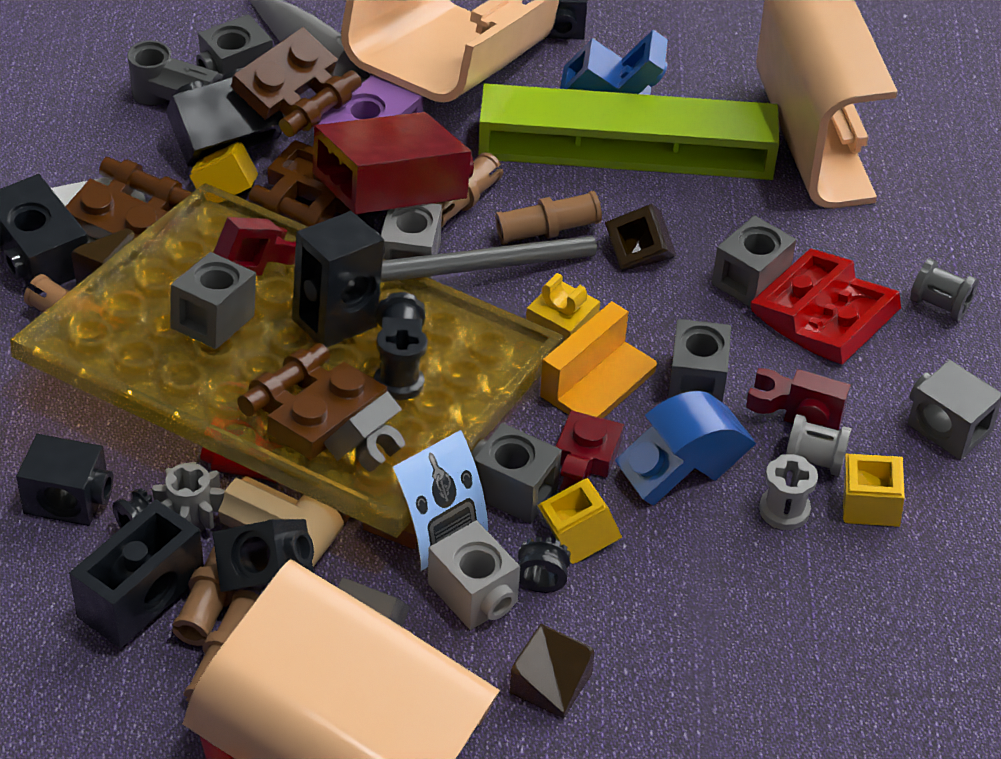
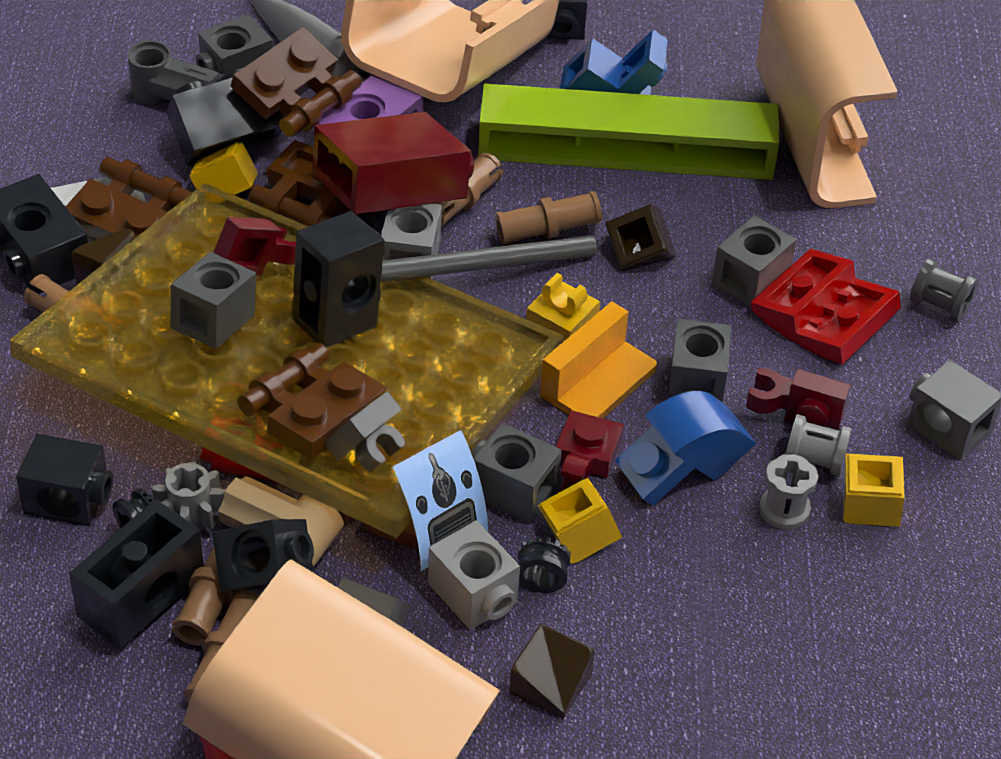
(401, 345): black connector -> none

